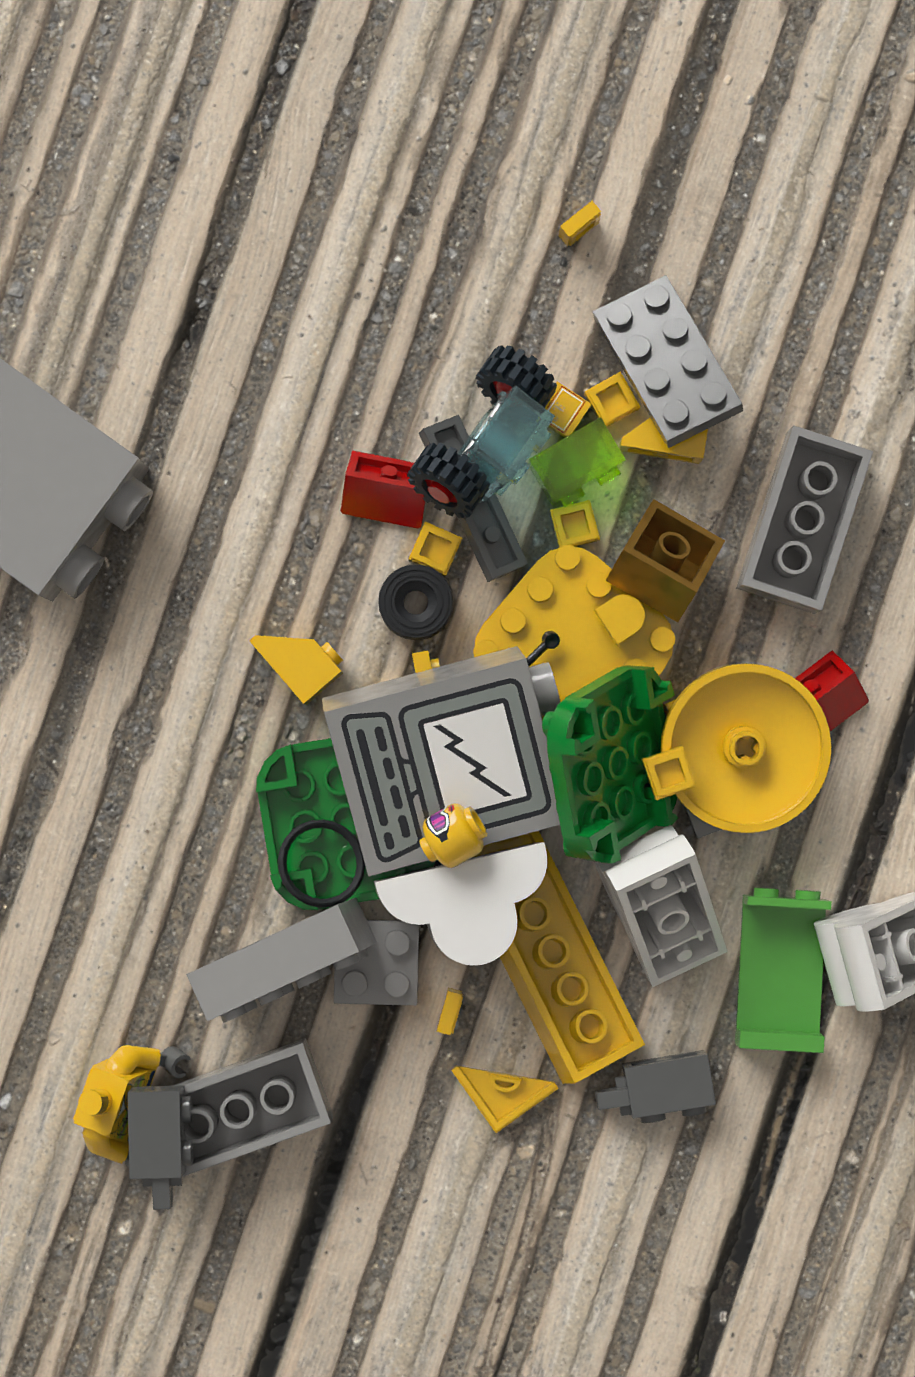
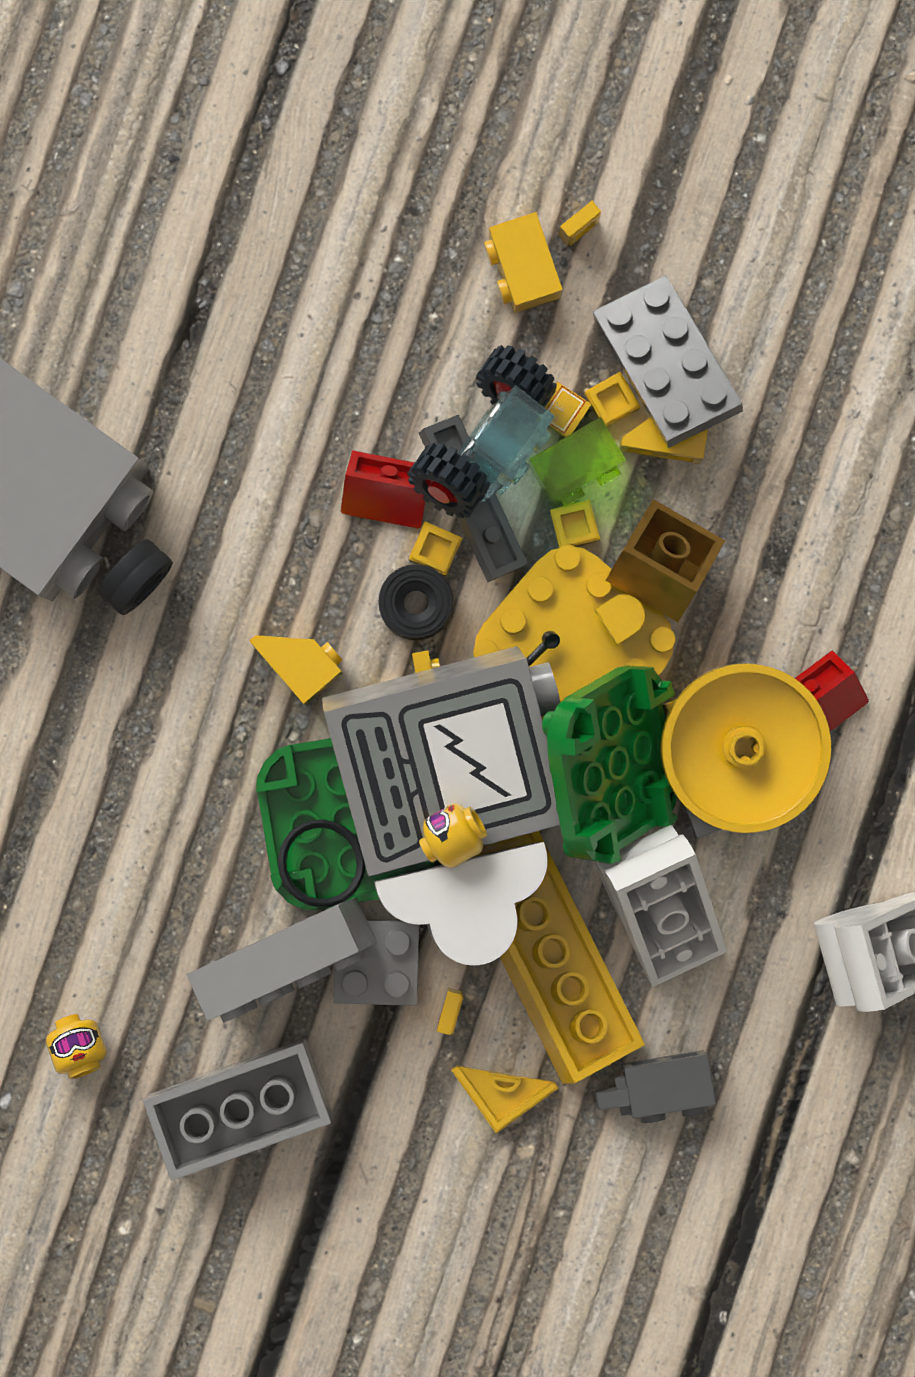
(76, 1046): none -> yellow head
(104, 1099): yellow torso -> none
(135, 577): none -> black tyre
(159, 1139): dark grey hinge -> none
(523, 262): none -> yellow brick
(669, 772): yellow tile -> none
(780, 972): bright green panel -> none
(804, 519): light grey brick -> none

